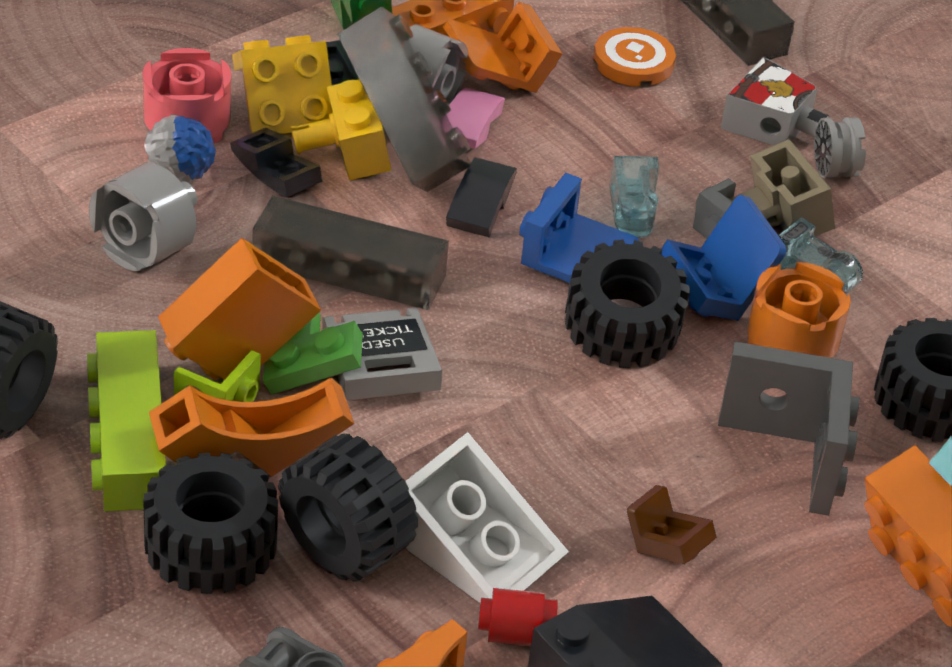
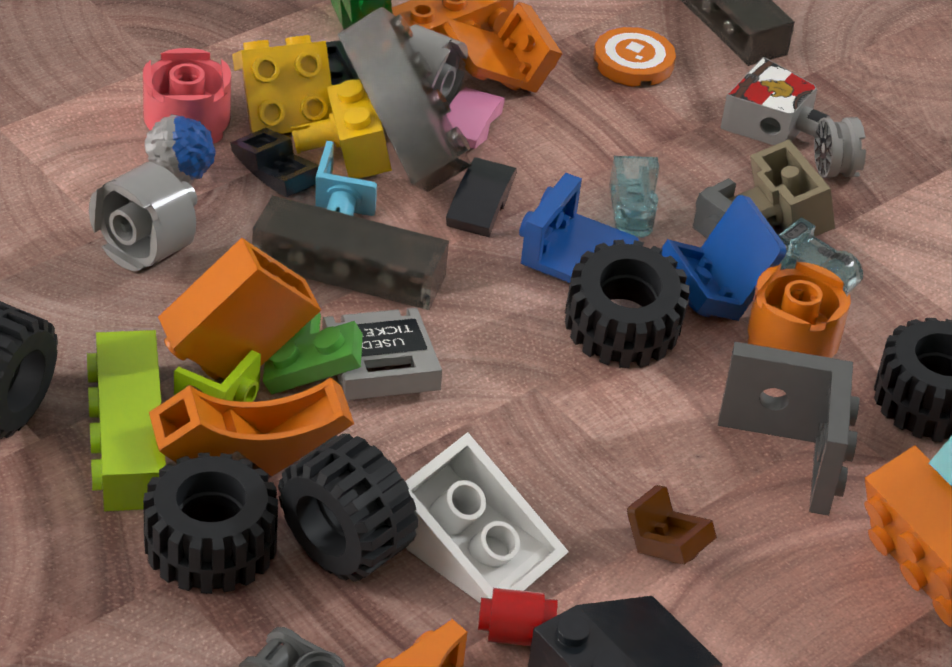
(340, 192): none -> medium azure bracket

